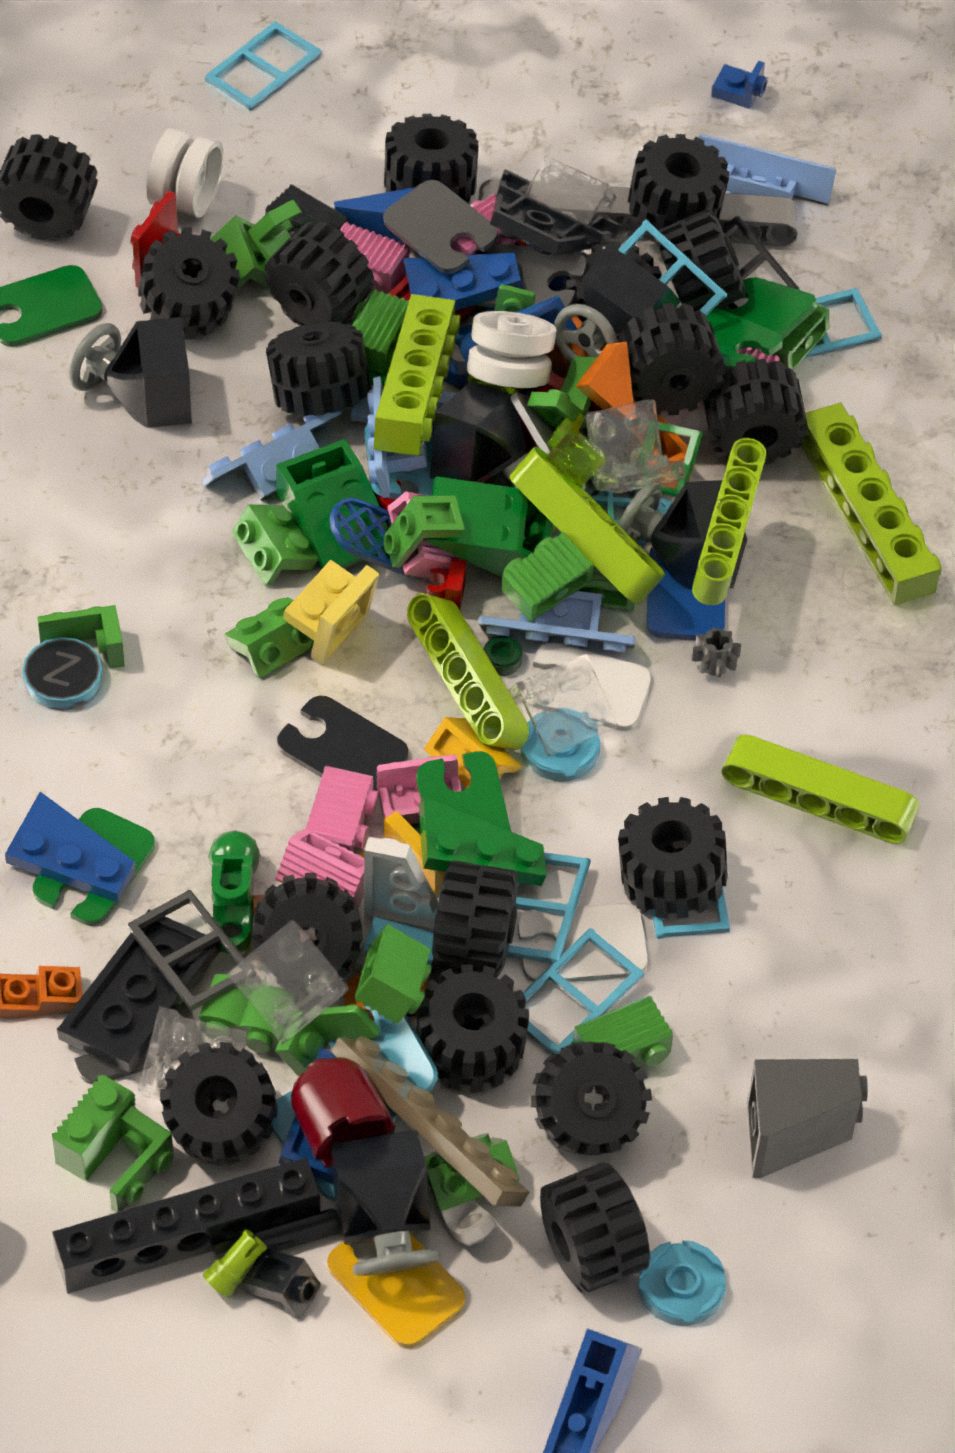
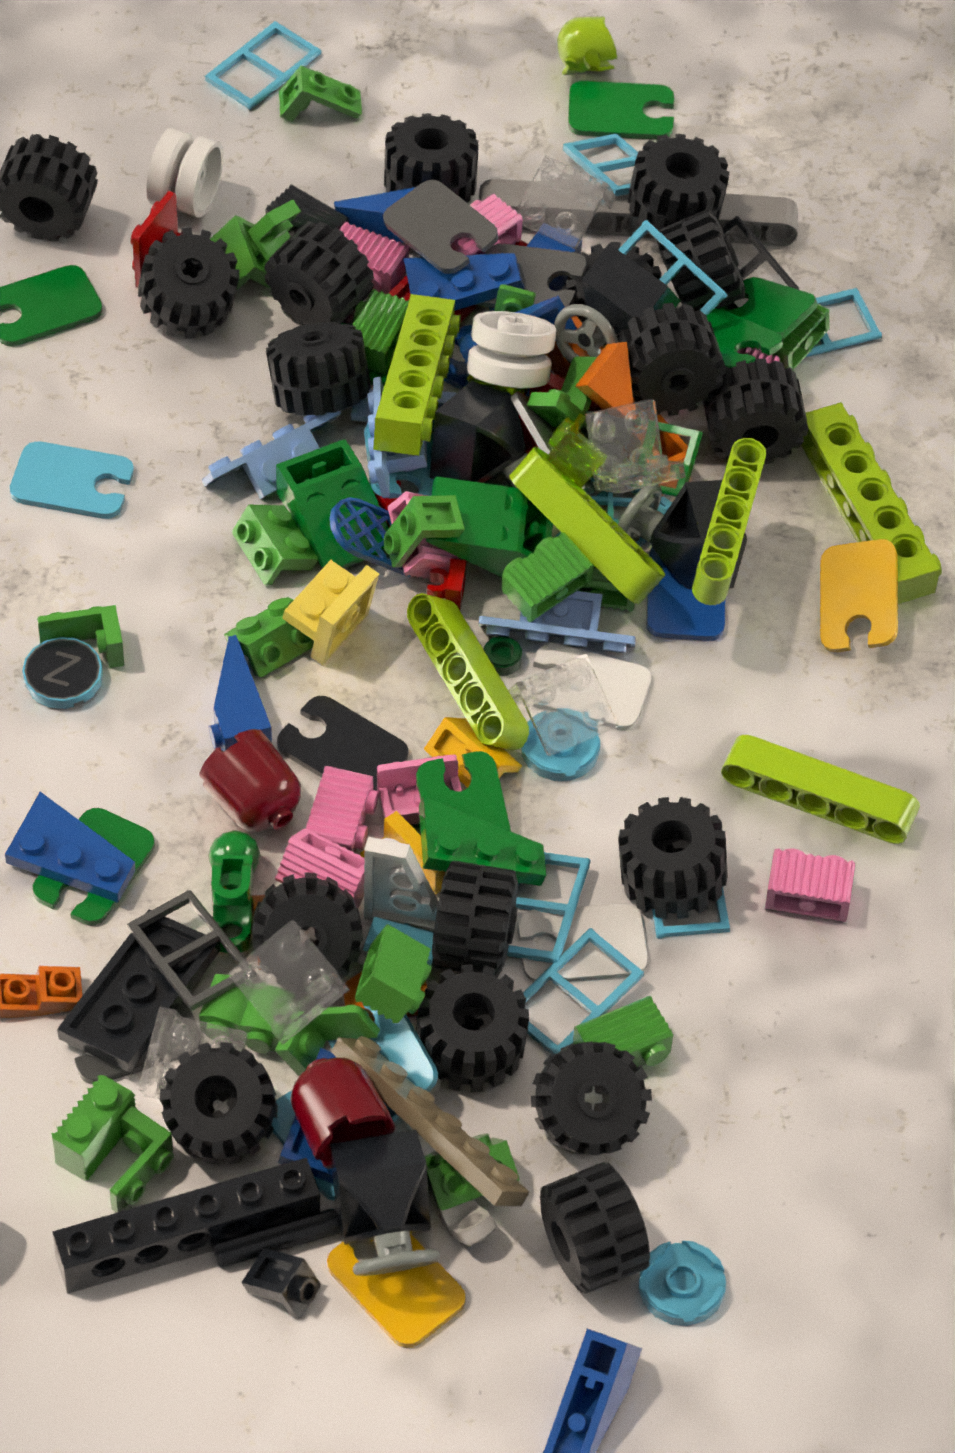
(66, 477): none -> medium azure piece
(144, 373): black piece -> none
(228, 1271): lime pin -> none
(236, 700): none -> blue slope
(252, 783): none -> dark red cylinder
(315, 86): none -> bright green bracket
(544, 226): black wing -> none
(586, 45): none -> lime helmet
(596, 170): none -> medium azure window
(618, 109): none -> green piece
(716, 652): dark grey gear -> none
(740, 85): blue bracket -> none
(771, 173): light blue bracket -> none
(801, 1109): dark grey slope -> none
(810, 884): none -> bright pink brick
(857, 584): none -> yellow piece

